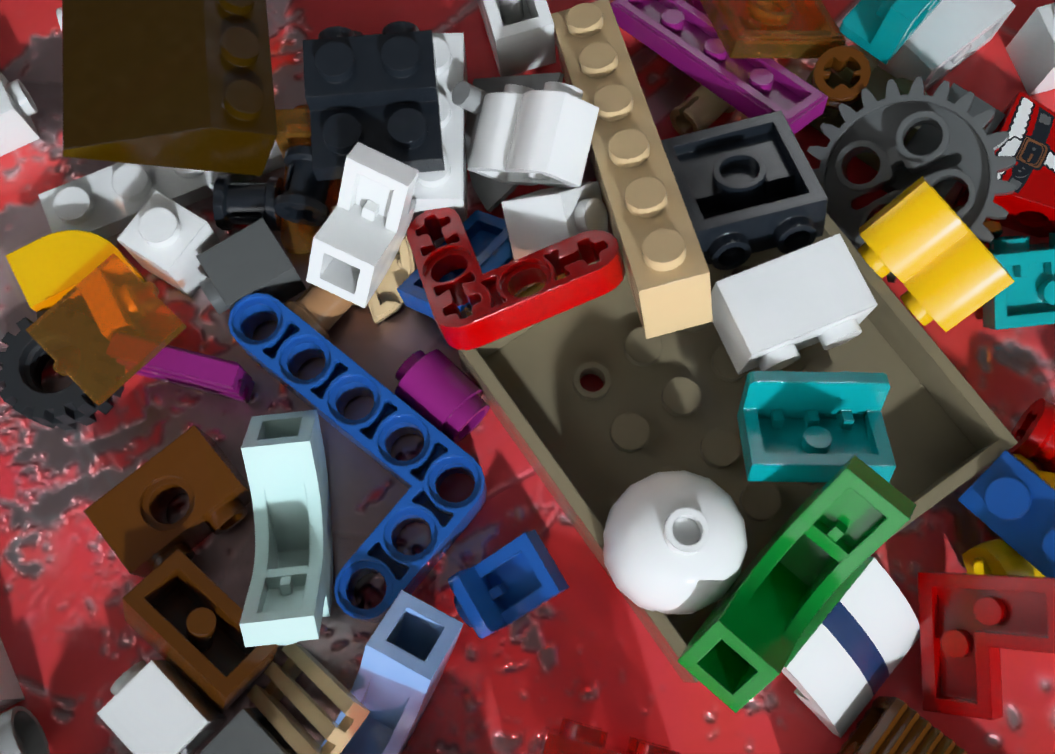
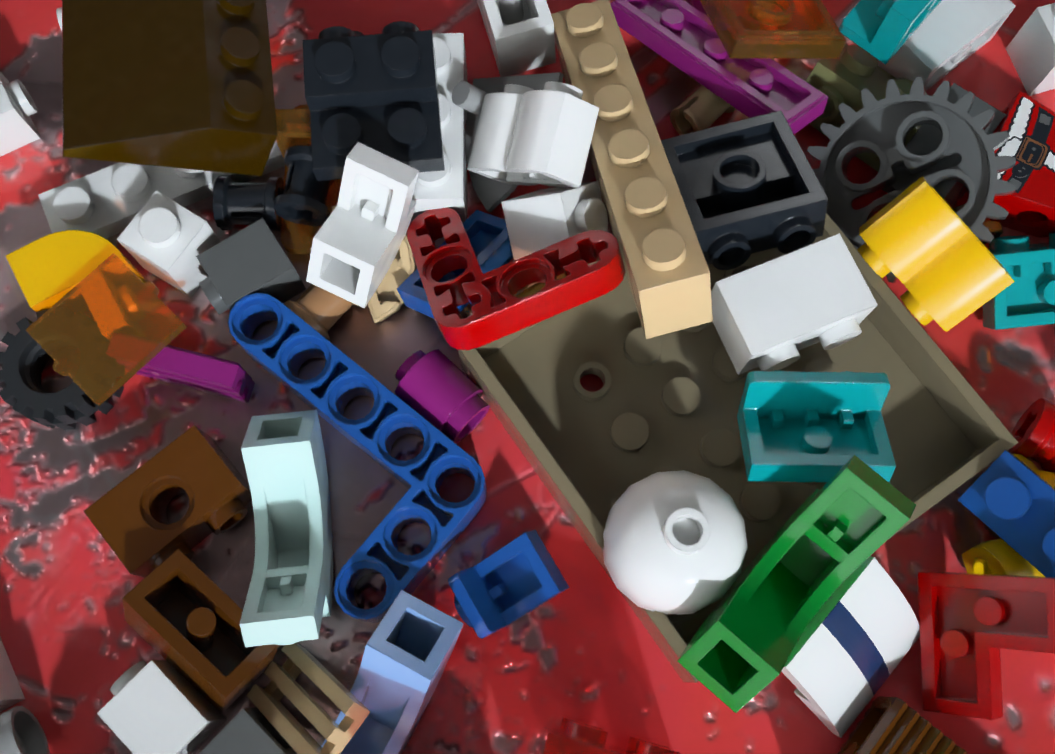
(838, 59): reddish brown bush -> none

